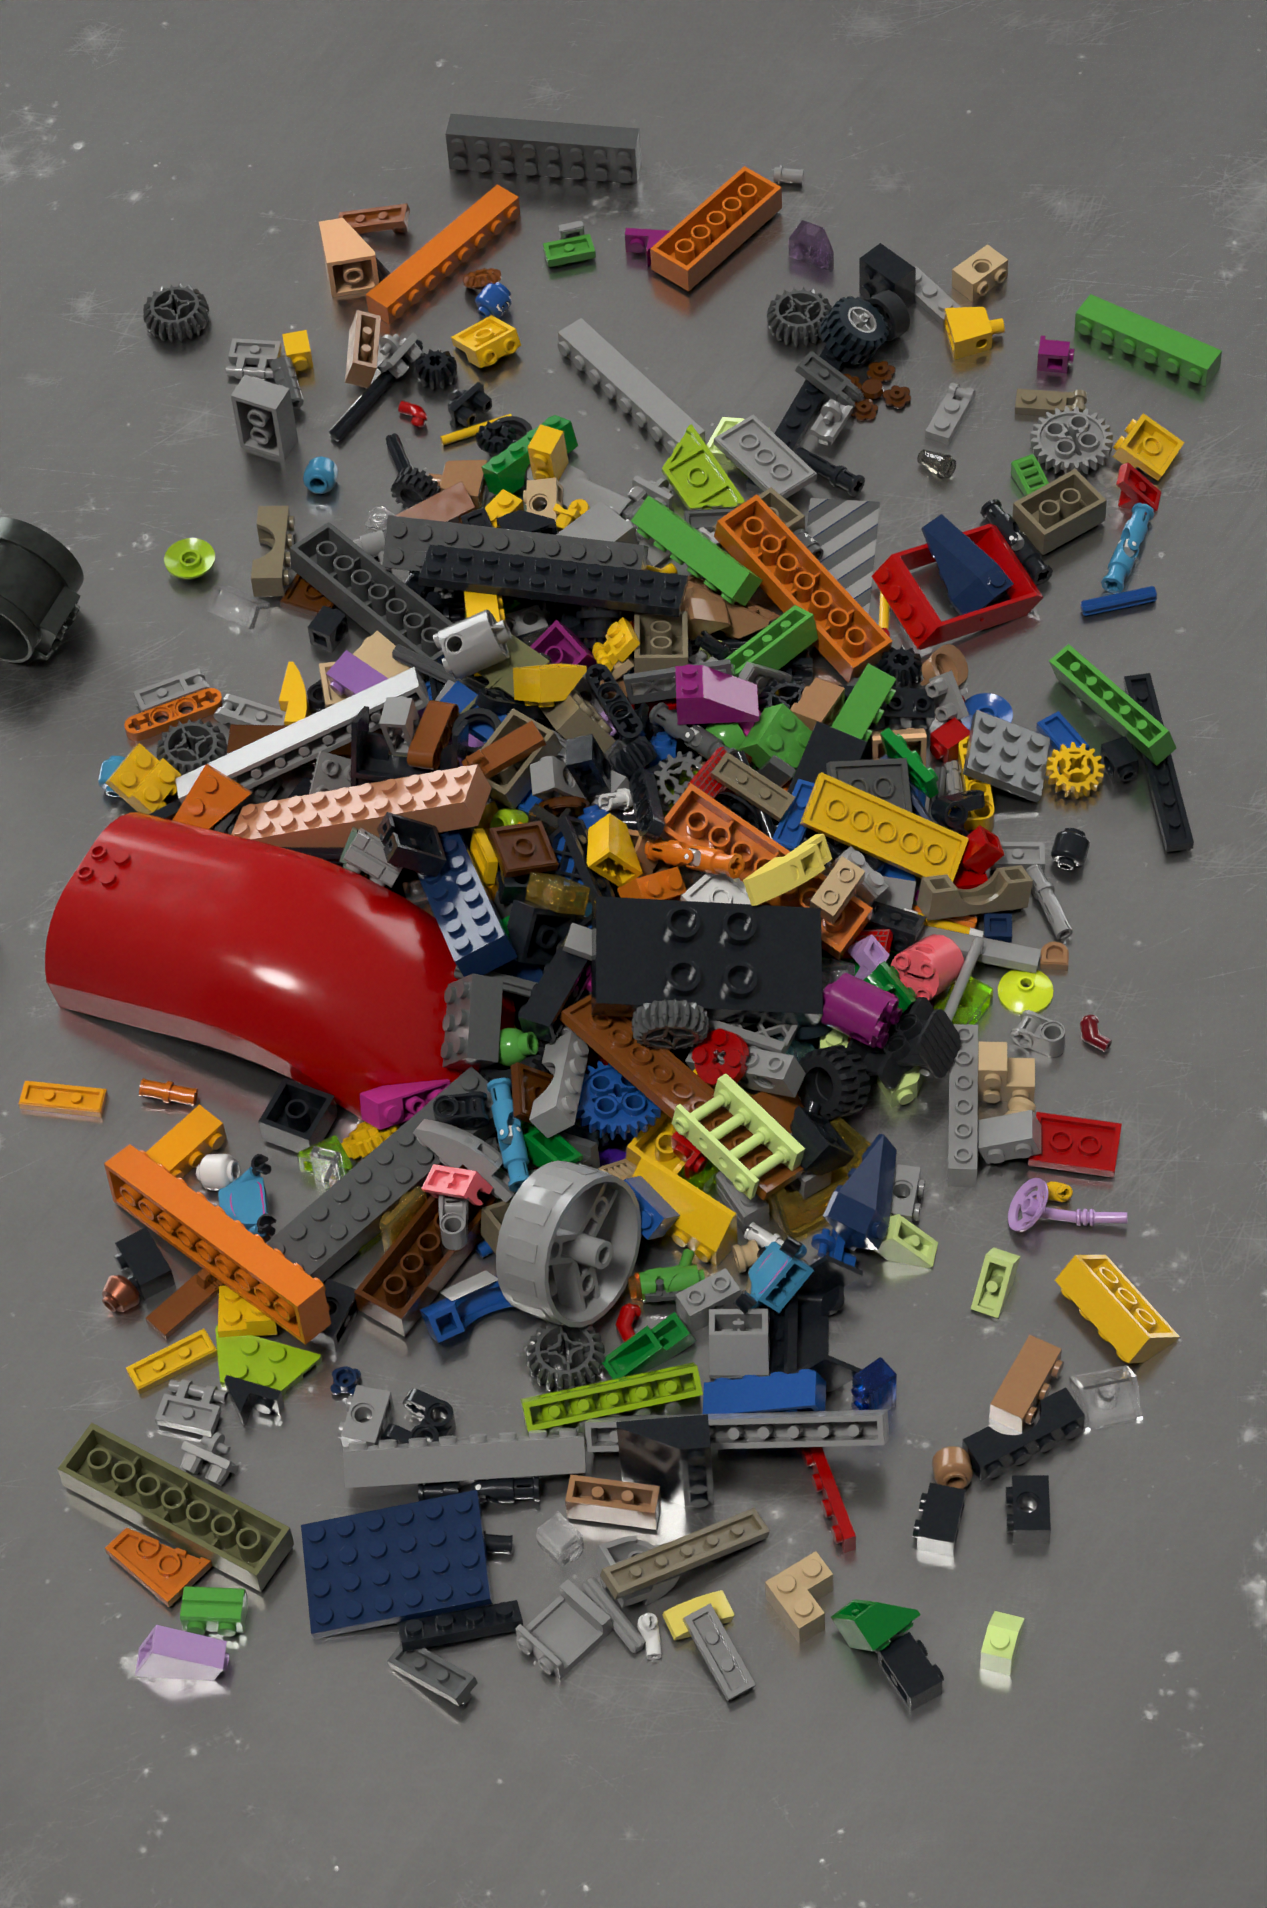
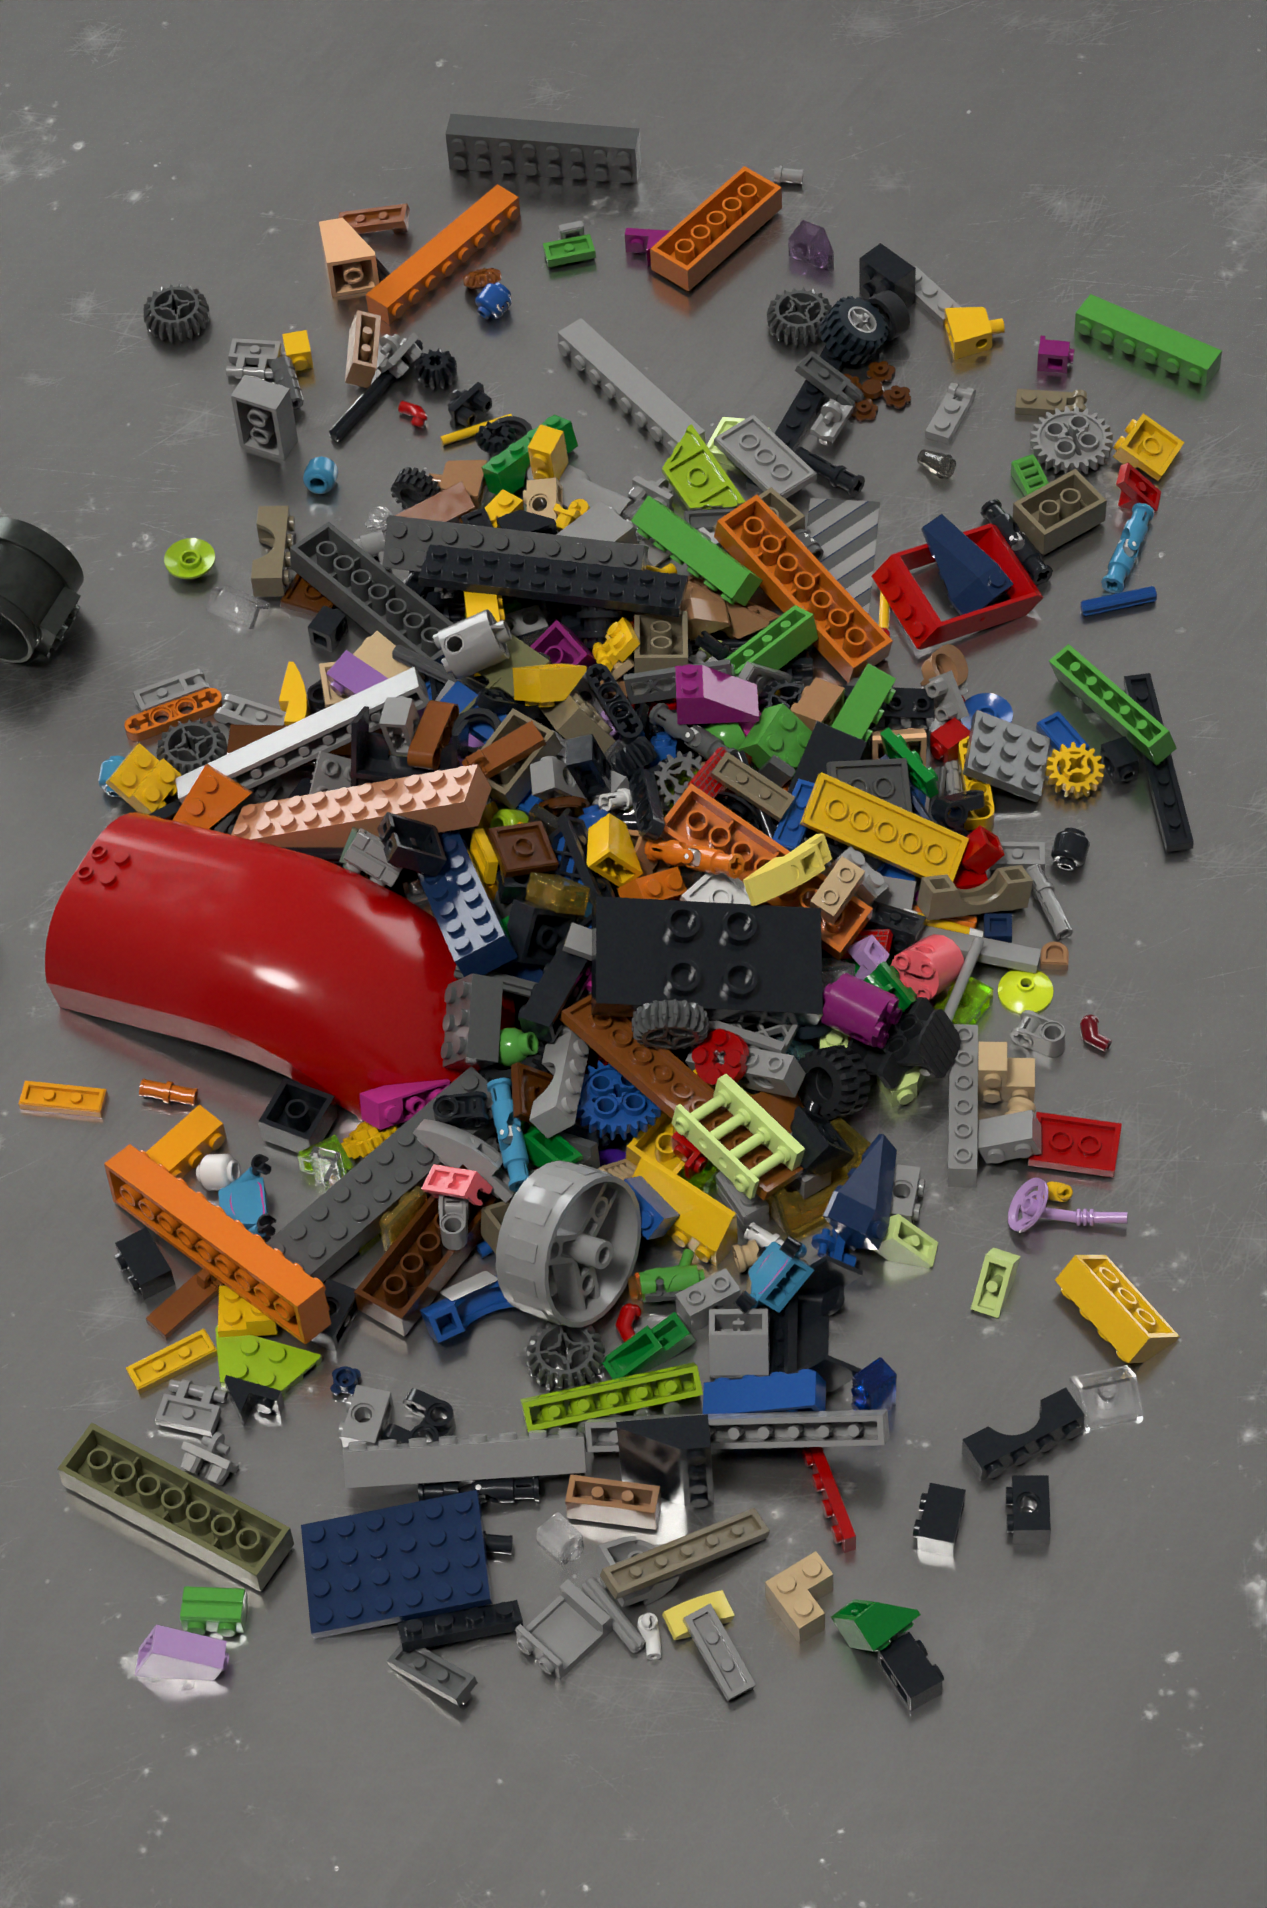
(120, 1294): copper cone -> none
(155, 1565): orange wing -> none
(398, 452): black axle -> none
(487, 341): yellow plate -> none
(902, 665): black gear -> none
(952, 1467): medium nougat head -> none
(980, 273): tan brick -> none
(1001, 1642): yellowish green slope -> none
(1026, 1384): medium nougat brick -> none

